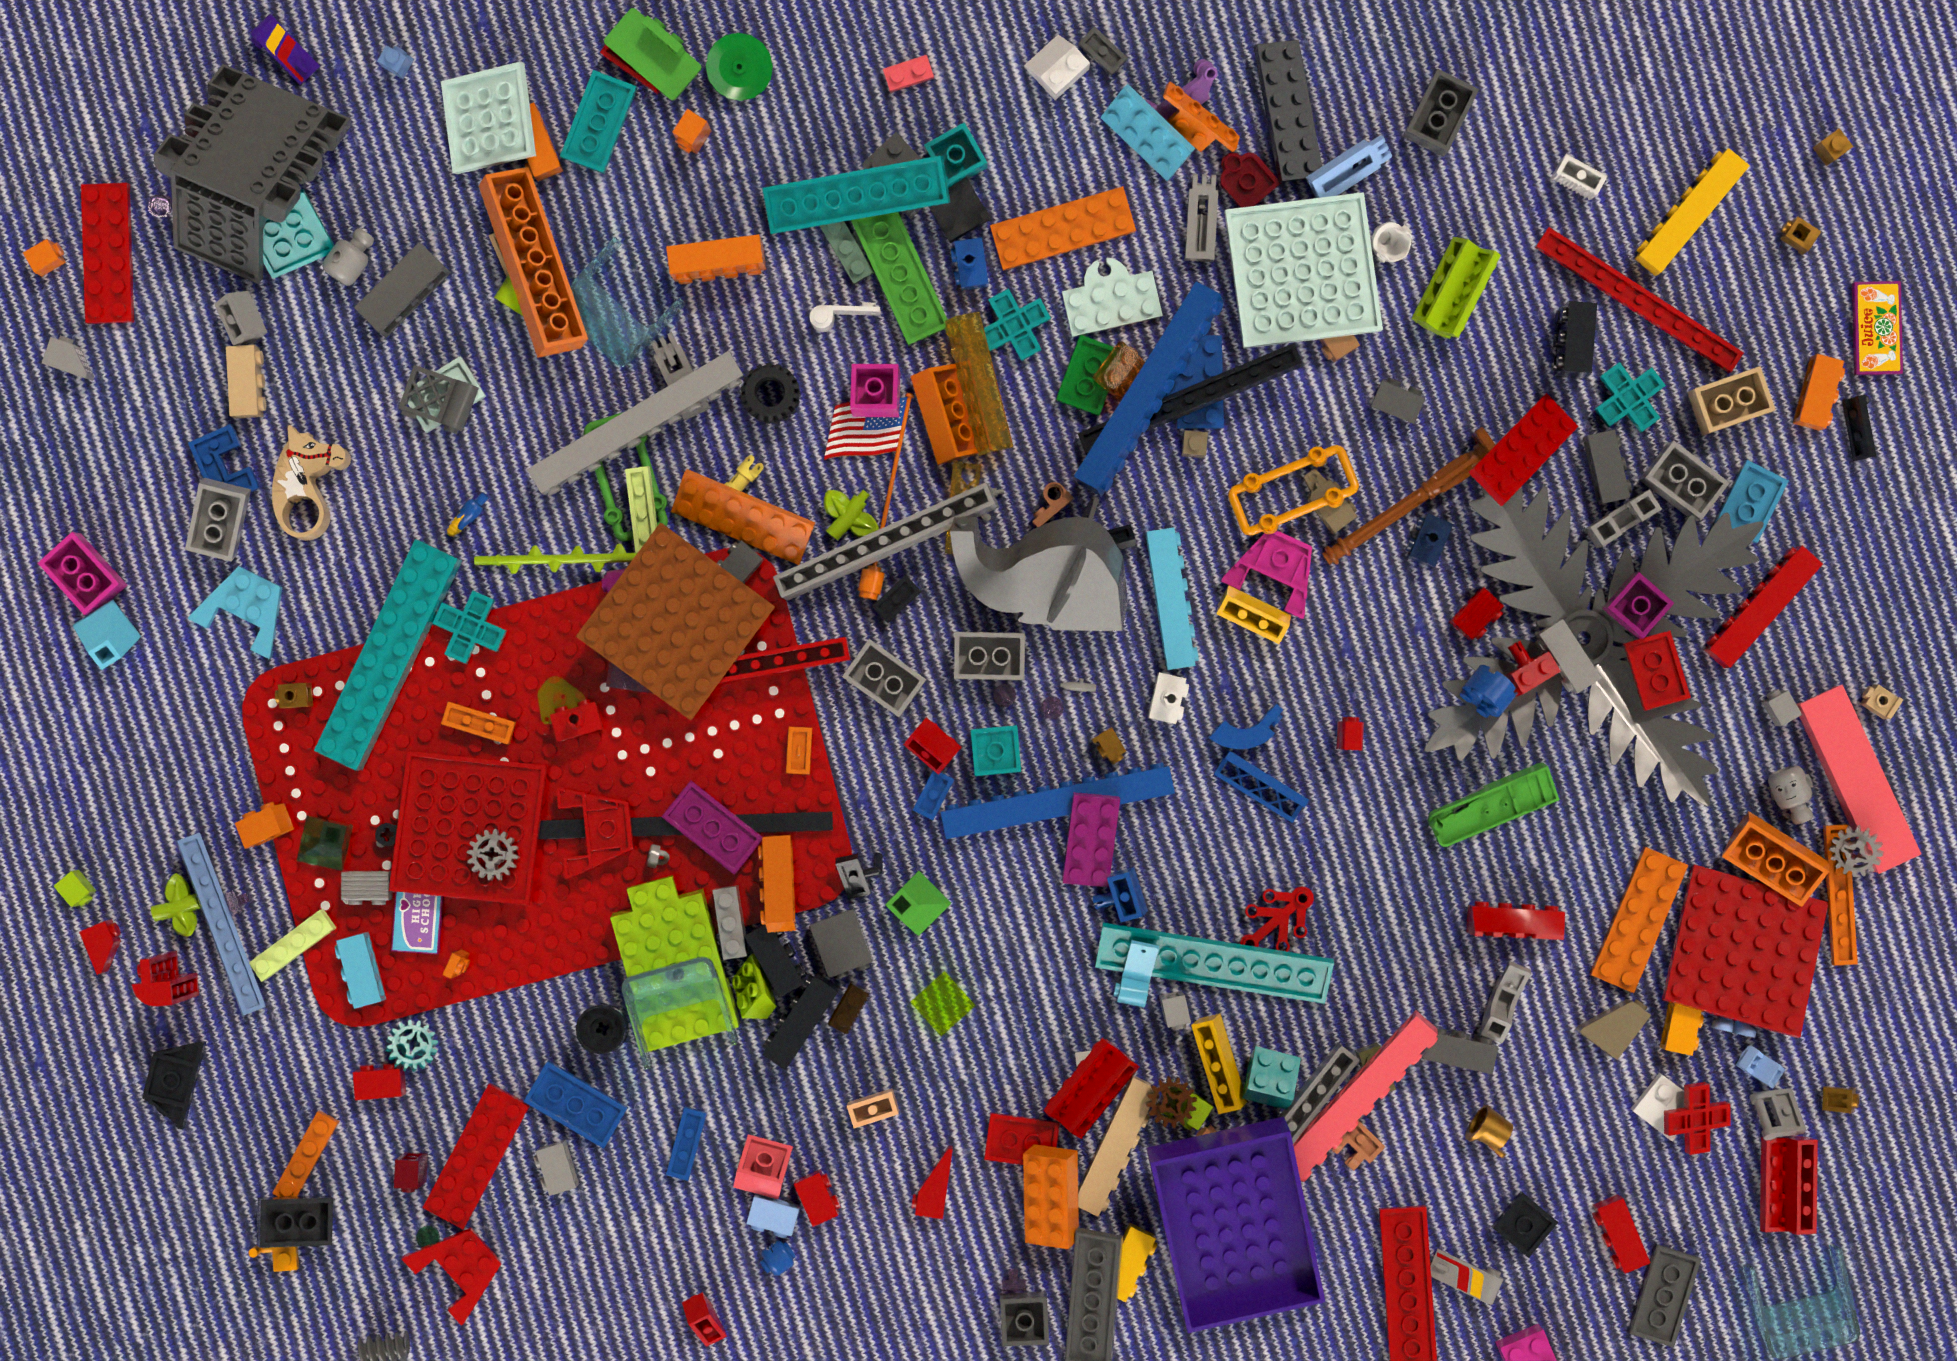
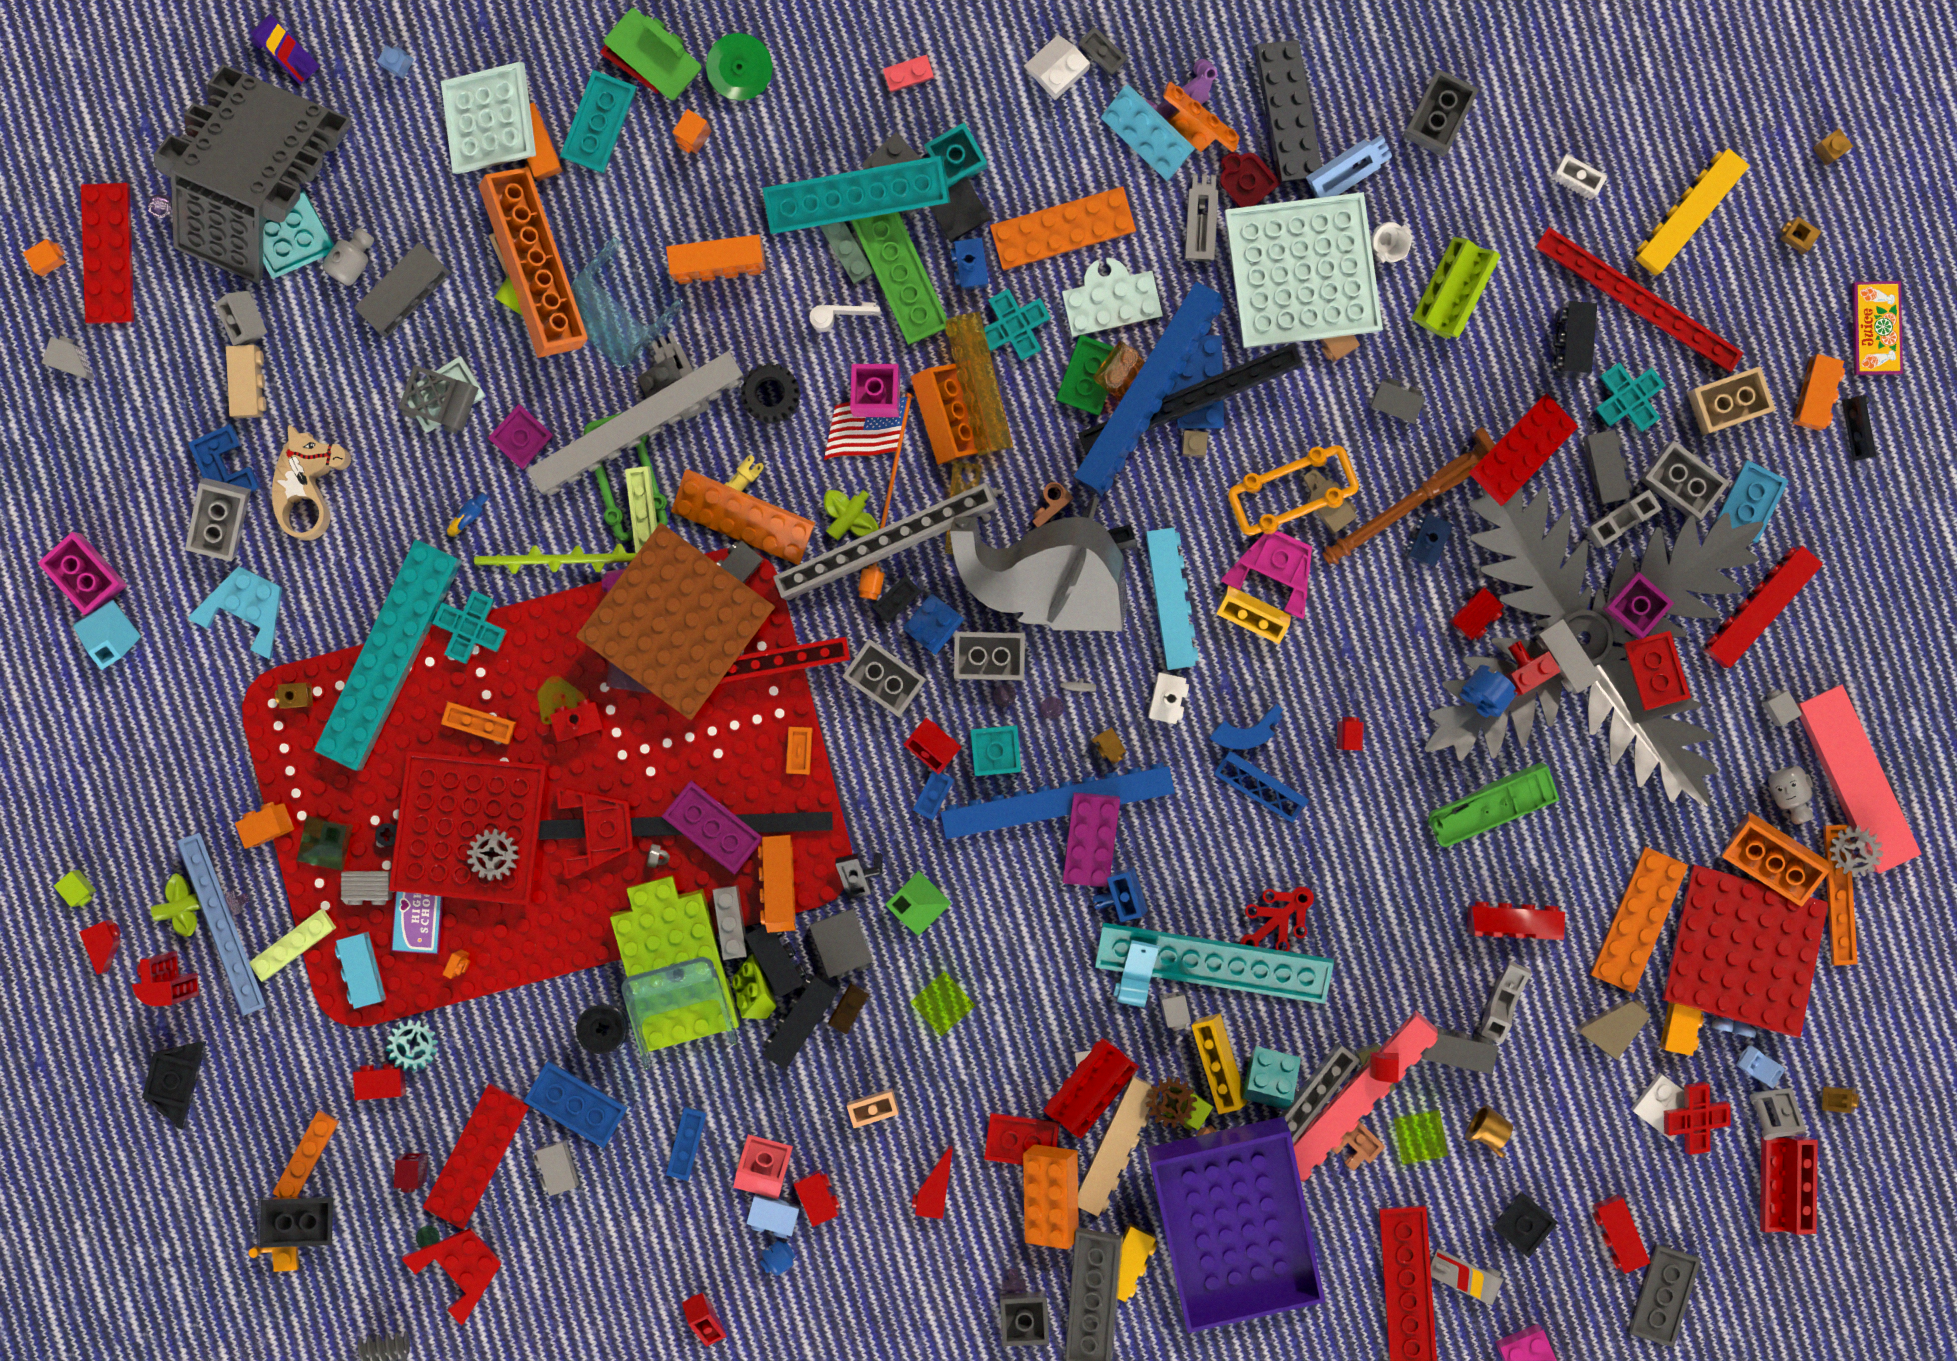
(521, 436): none -> magenta plate
(659, 377): none -> dark grey plate
(933, 624): none -> blue plate
(1384, 1067): none -> red brick
(1420, 1136): none -> clear neon green plate
(1807, 1322): clear light blue windscreen -> none
(1871, 701): tan brick -> none

